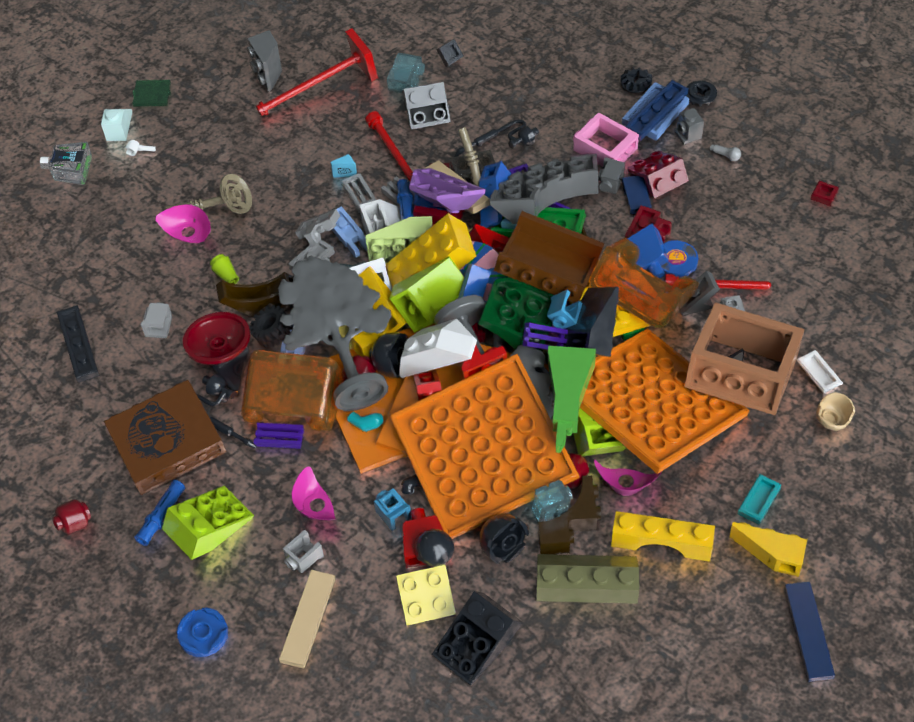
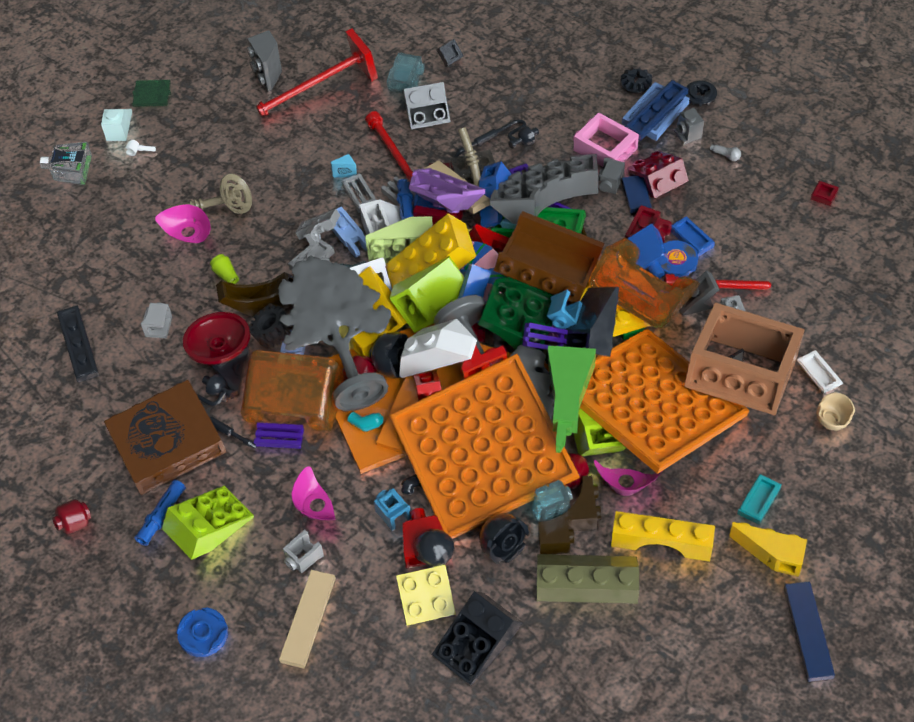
(690, 233): none -> blue tile

